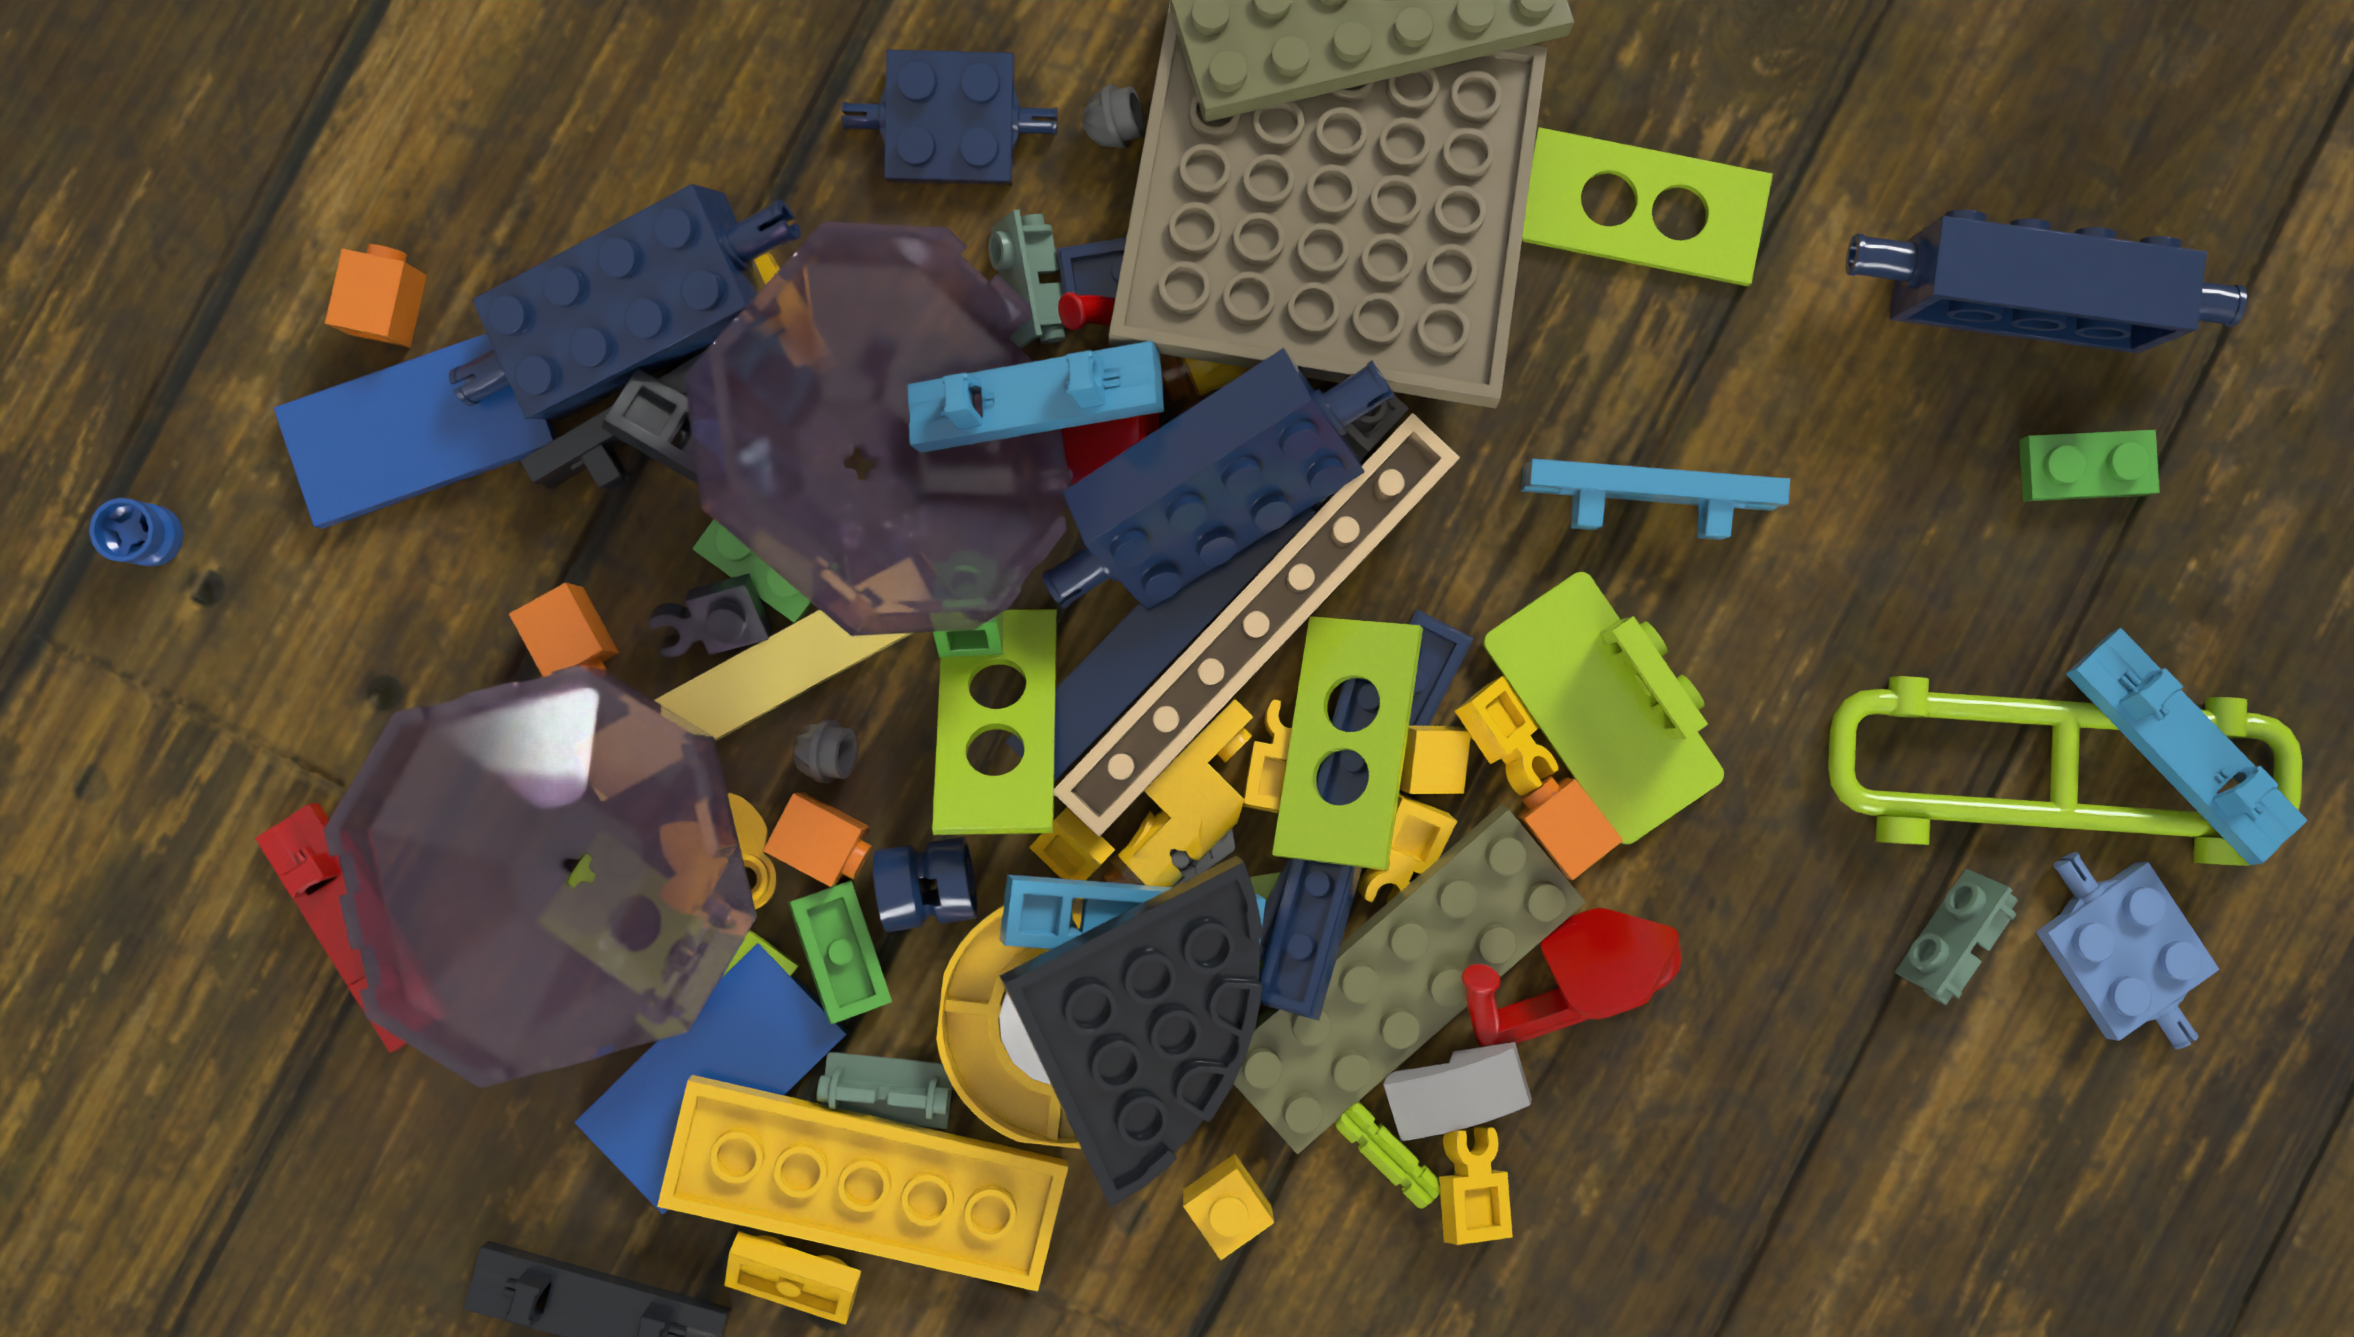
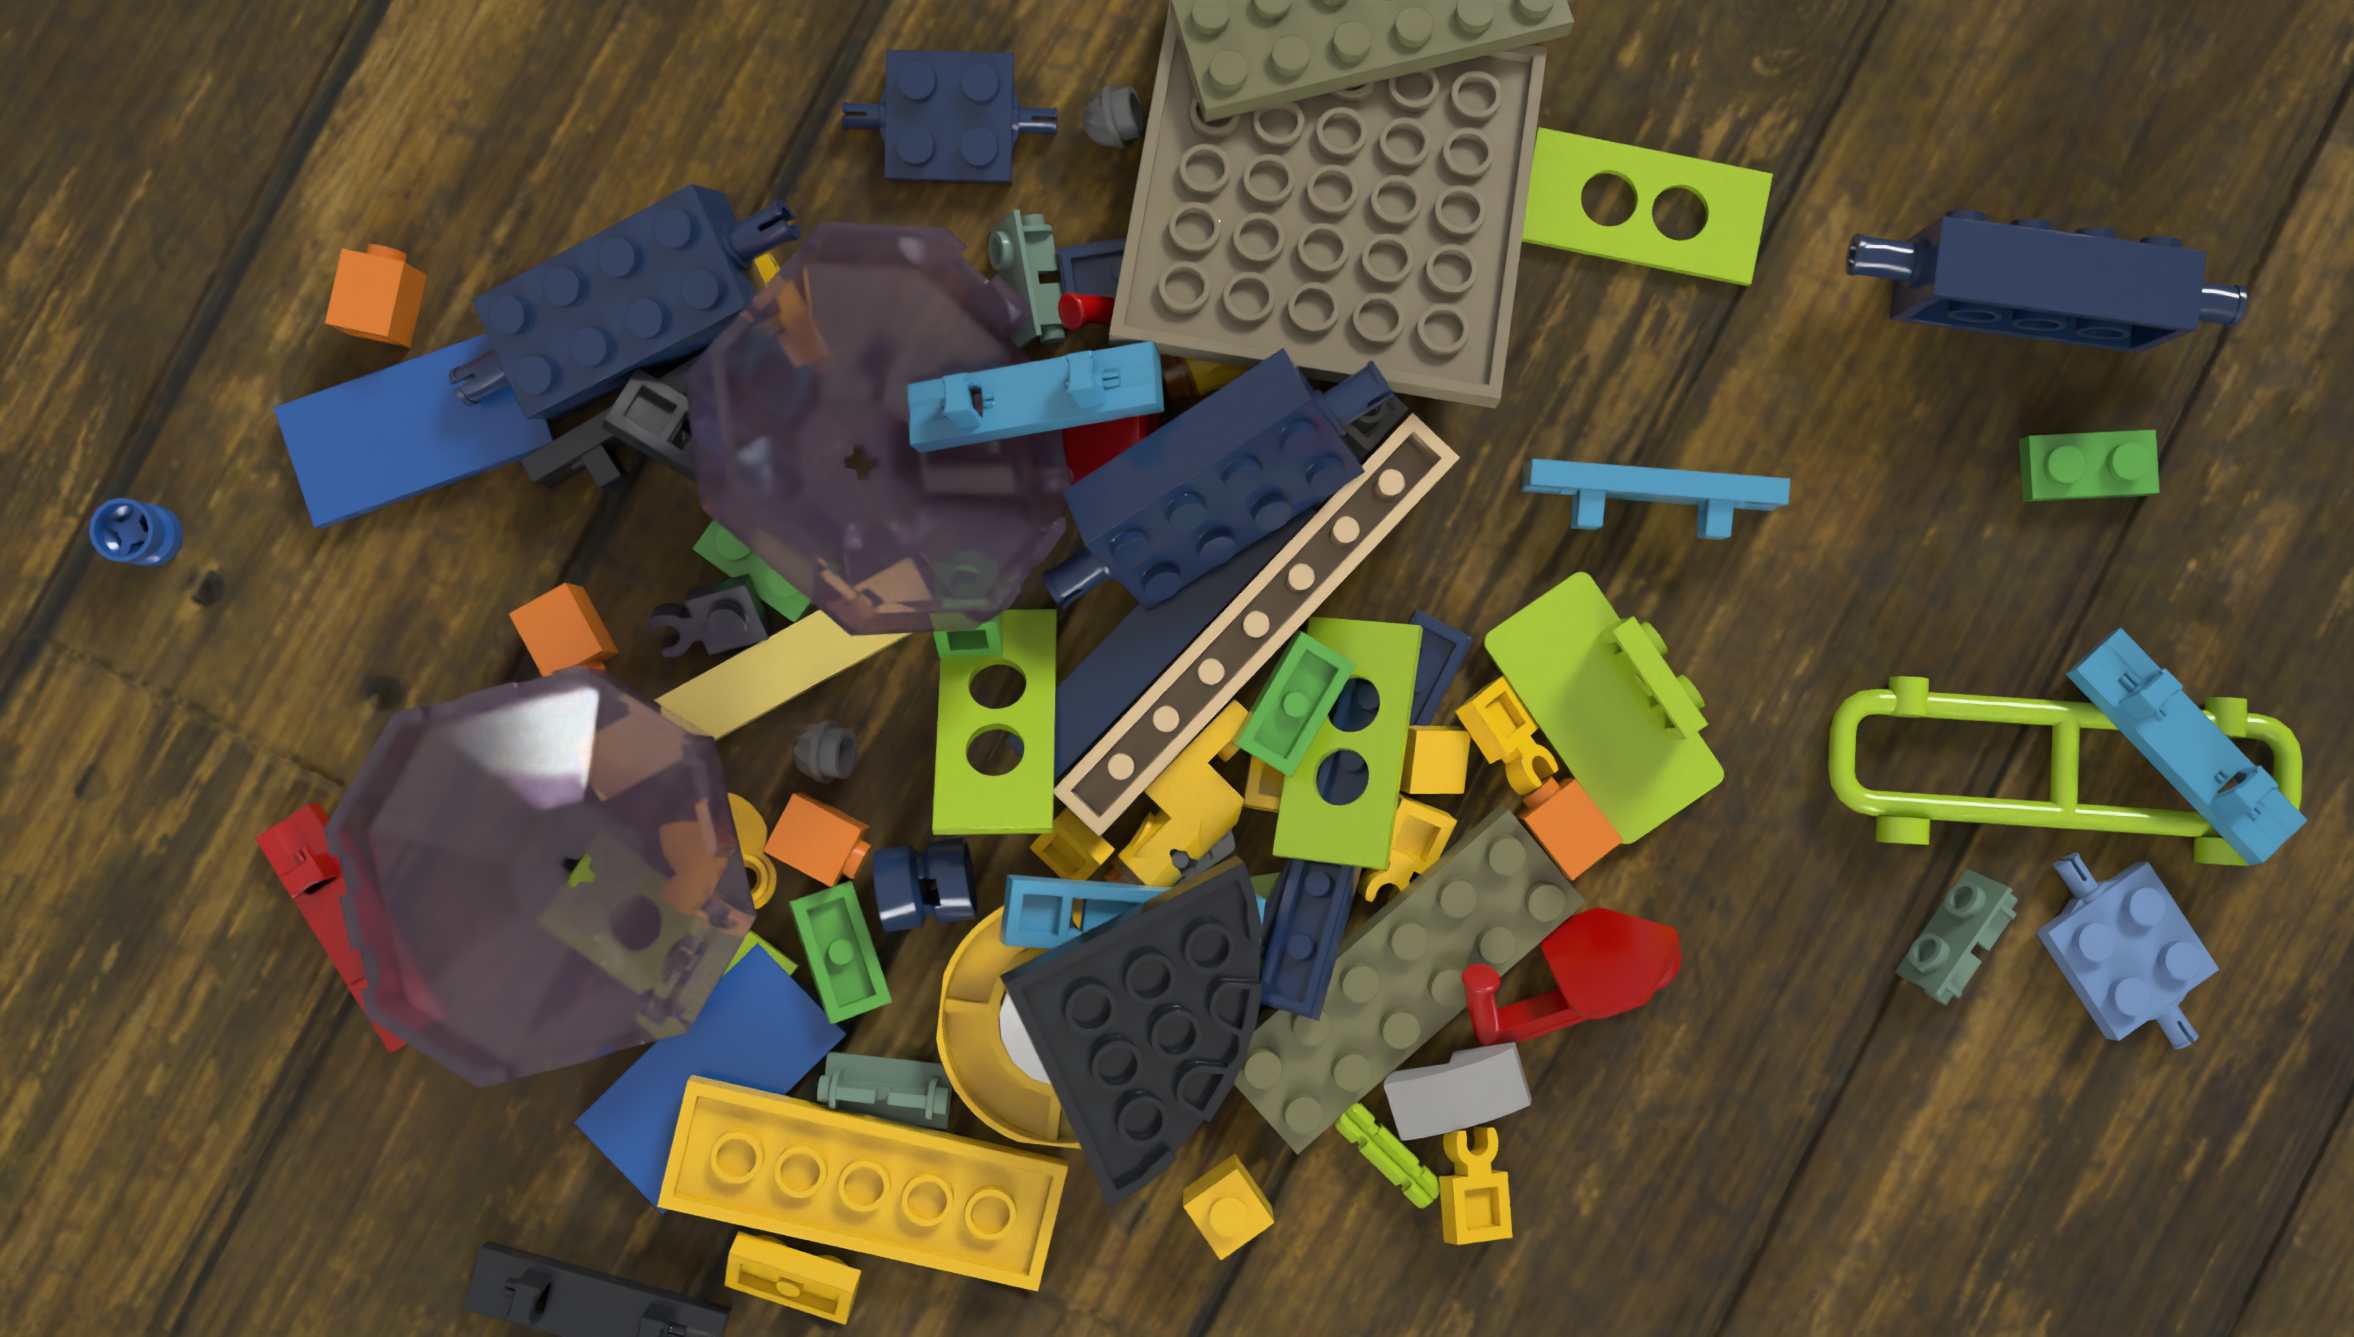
(1293, 703): none -> bright green plate

